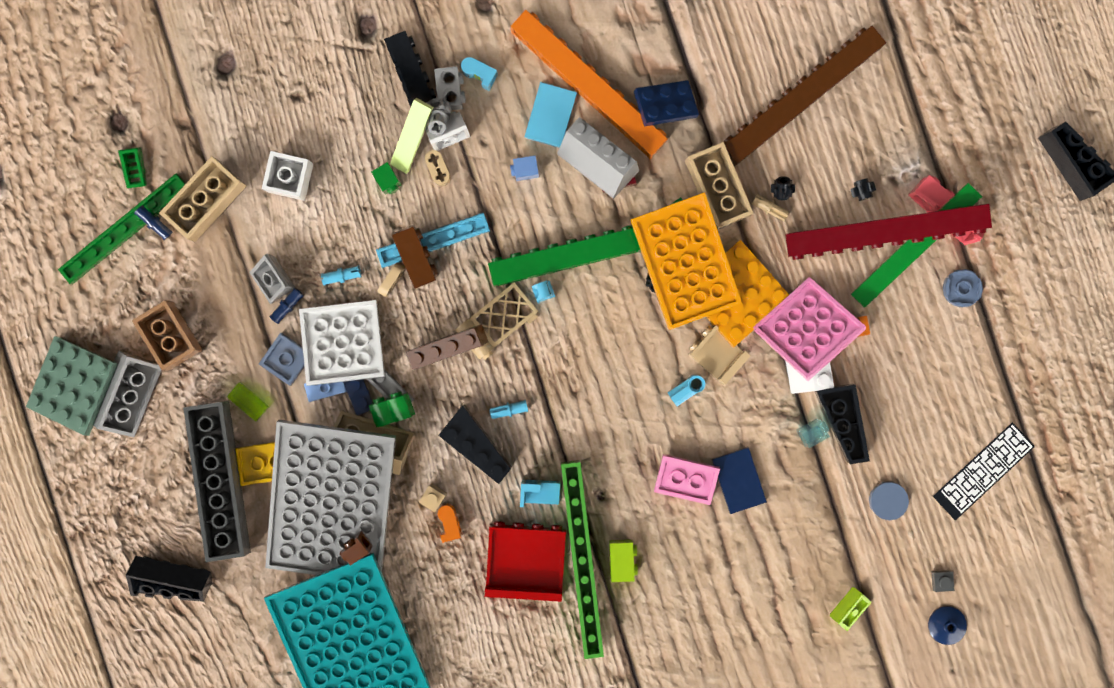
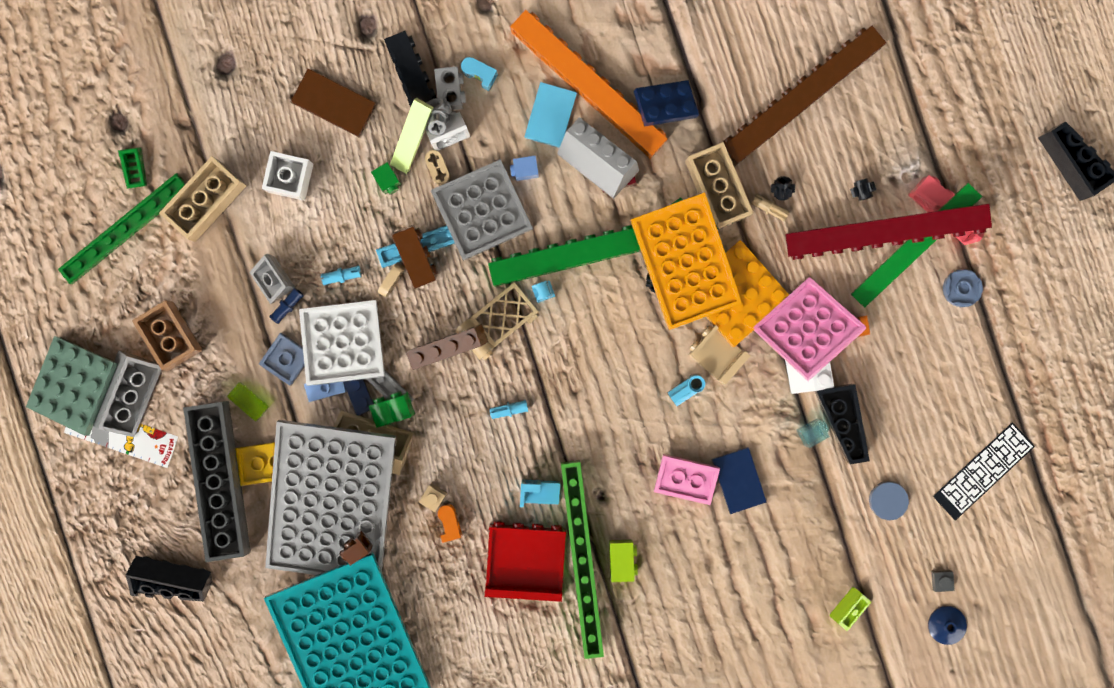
(147, 443): none -> white sticker
(153, 222): dark blue pin -> none
(333, 103): none -> reddish brown tile
(474, 444): black wedge -> none
(481, 209): none -> light grey plate

